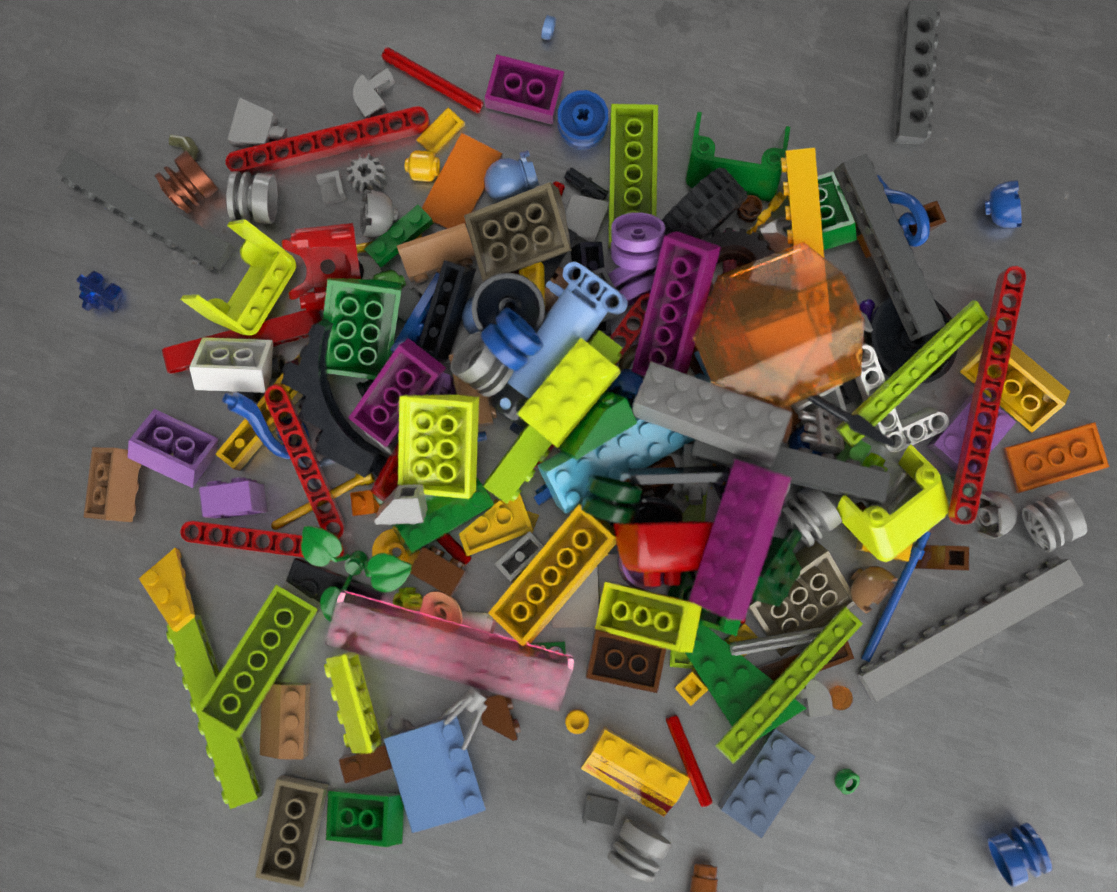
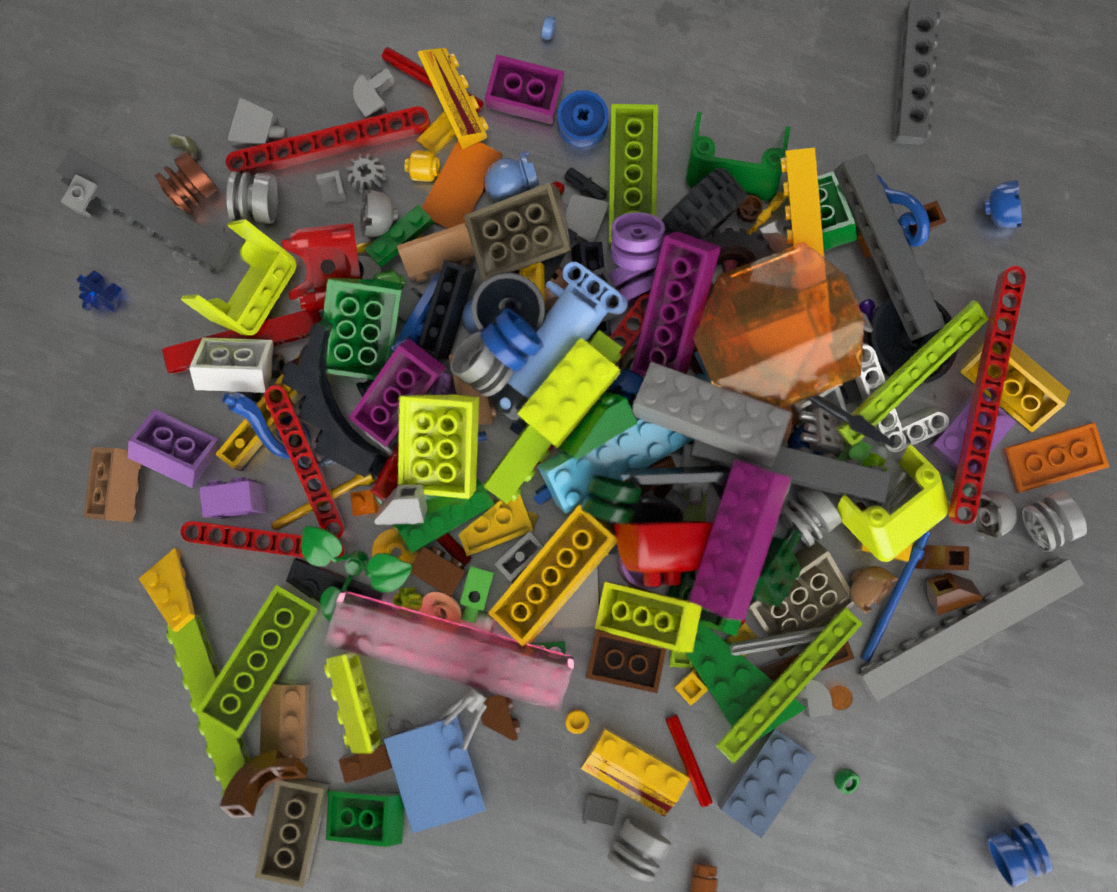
(79, 195): none -> light grey bracket
(254, 777): none -> reddish brown arch
(453, 96): none -> yellow slope
(479, 581): none -> bright green torso
(951, 592): none -> reddish brown slope

